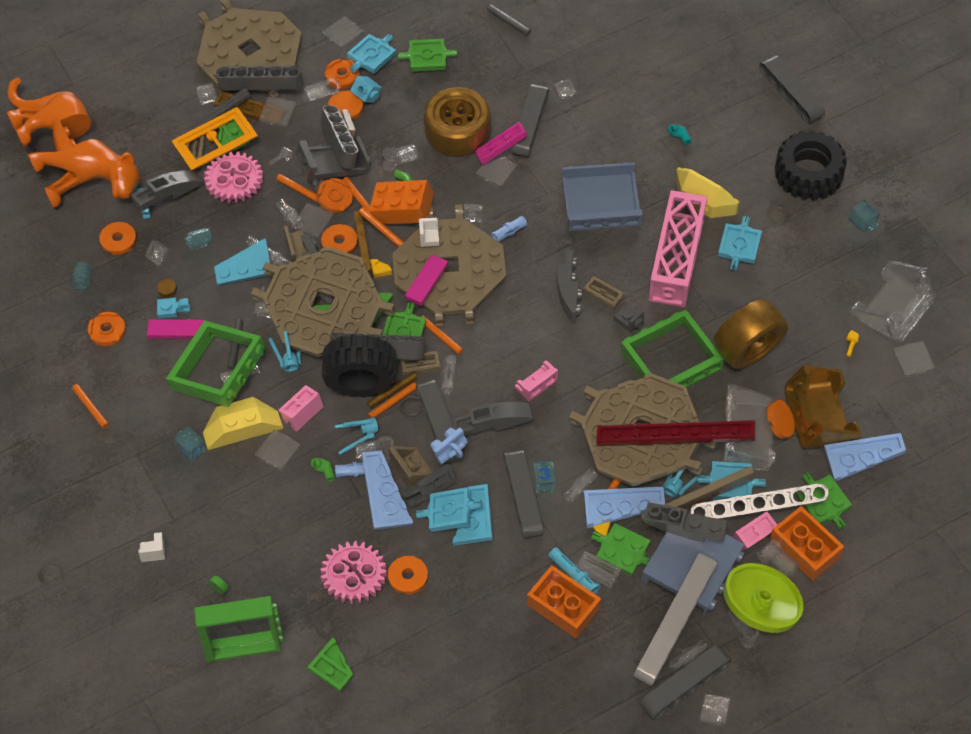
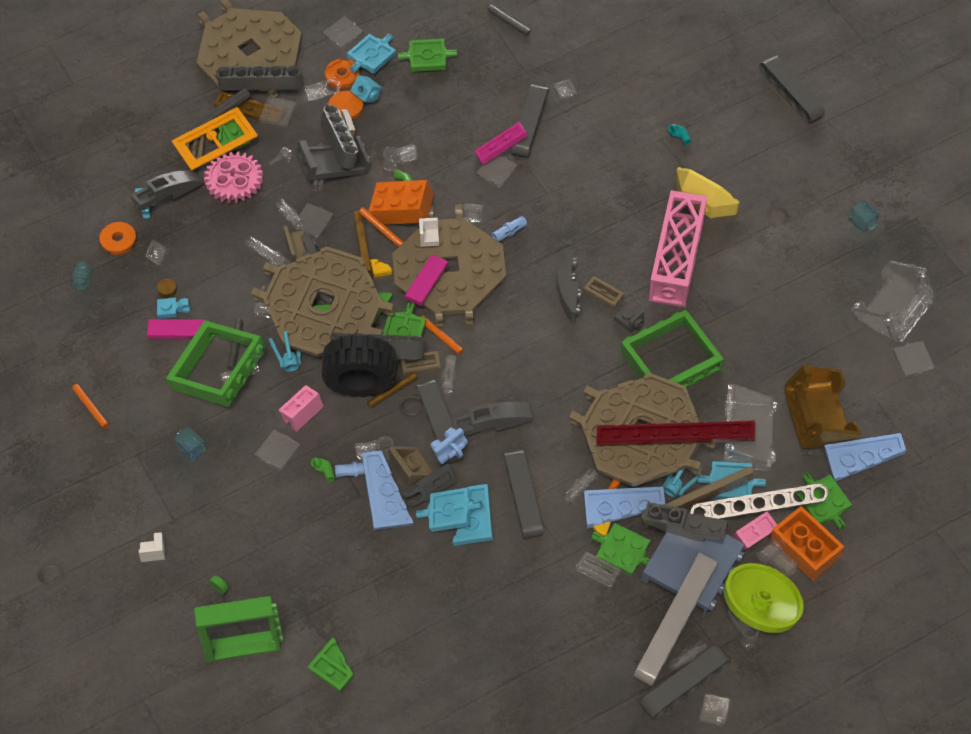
(84, 161): orange animal -> none
(110, 337): orange tile -> none
(198, 238): clear light blue brick -> none
(206, 93): clear plate -> none
(240, 422): light yellow wedge -> none
(244, 265): medium azure wing -> none
(297, 187): orange bar -> none
(334, 195): orange tile -> none
(343, 232): orange tile -> none
(361, 200): orange bar -> none
(367, 426): medium azure plant -> none
(367, 561): bright pink gear -> none
(393, 400): orange bar -> none
(407, 564): orange tile -> none
(455, 133): pearl gold wheel -> none
(537, 381): bright pink hinge -> none
(544, 477): clear light blue brick -> none
(563, 601): orange brick -> none
(572, 571): medium azure pin -> none
(601, 196): sand blue panel -> none
(740, 243): medium azure plate -> none
(750, 334): pearl gold wheel -> none
(781, 418): orange tile -> none
(816, 148): black tyre -> none
(853, 338): yellow hand -> none

